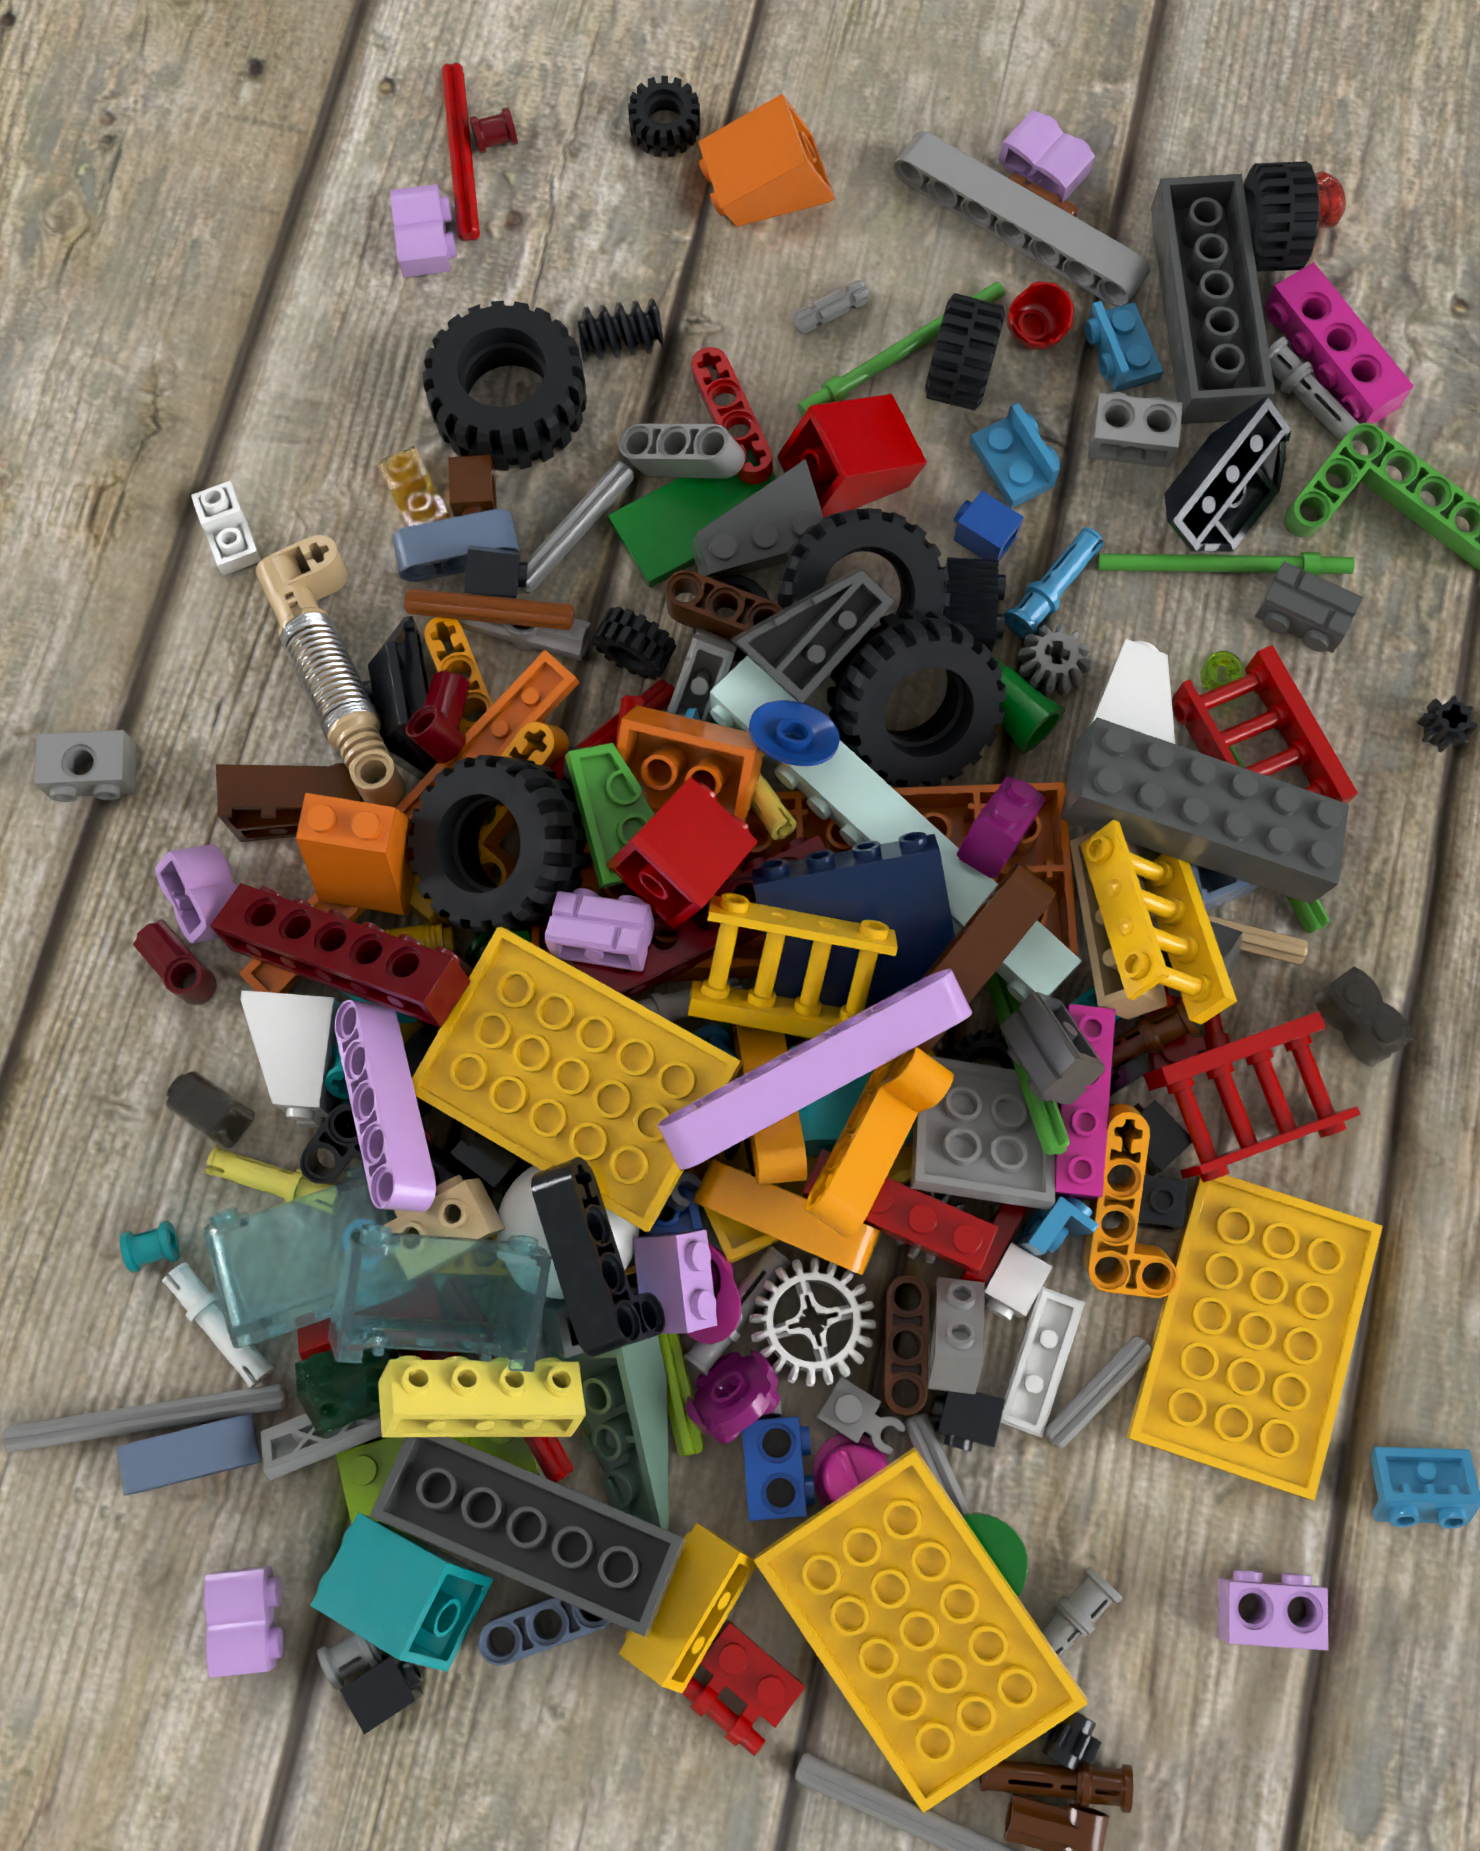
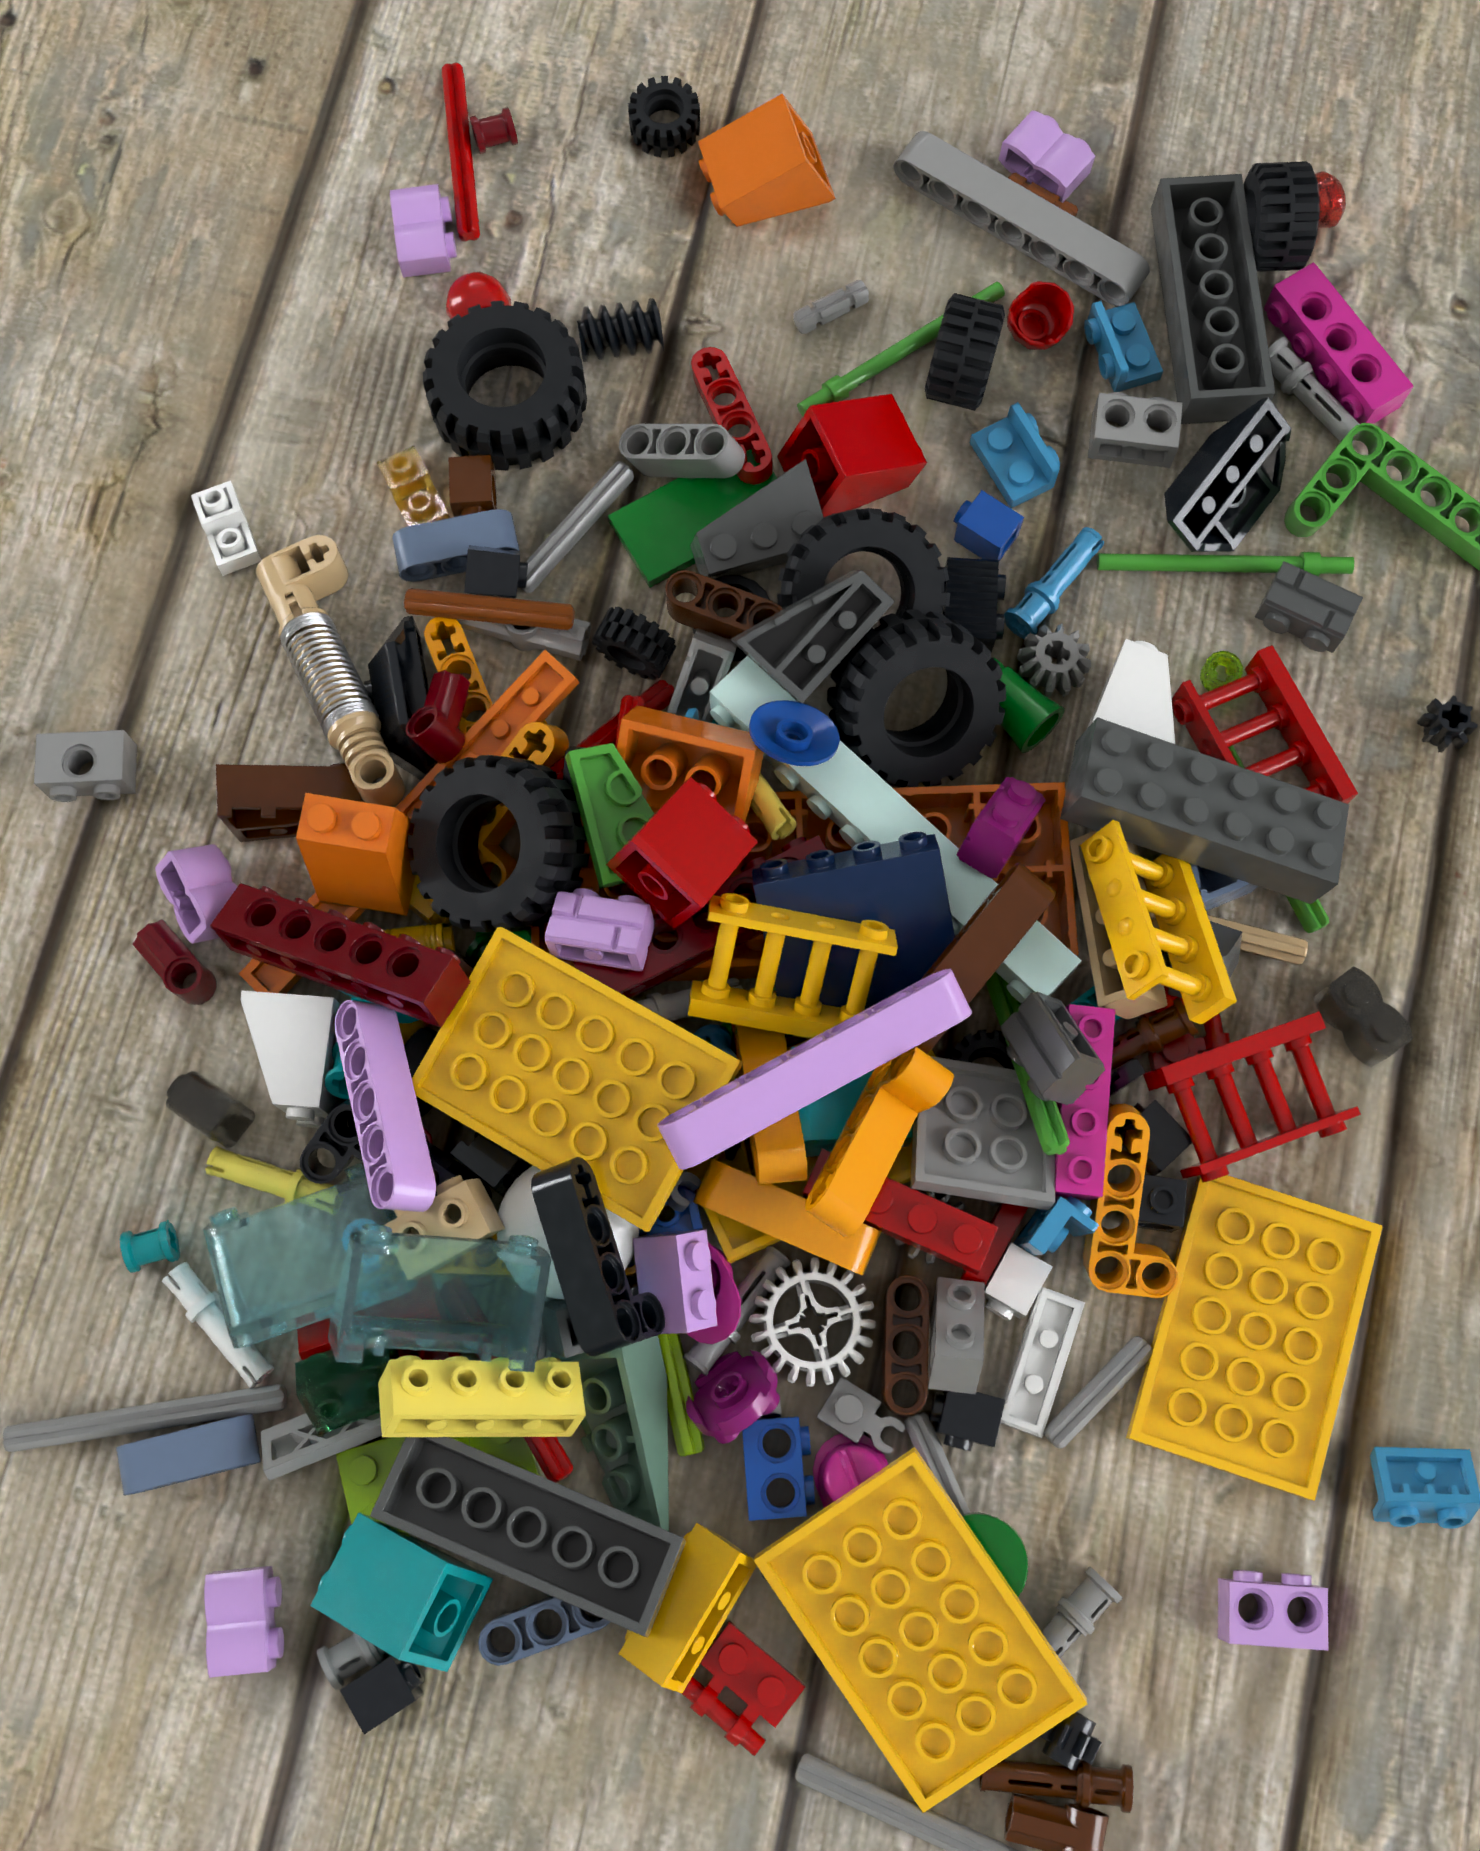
(474, 290): none -> red hair

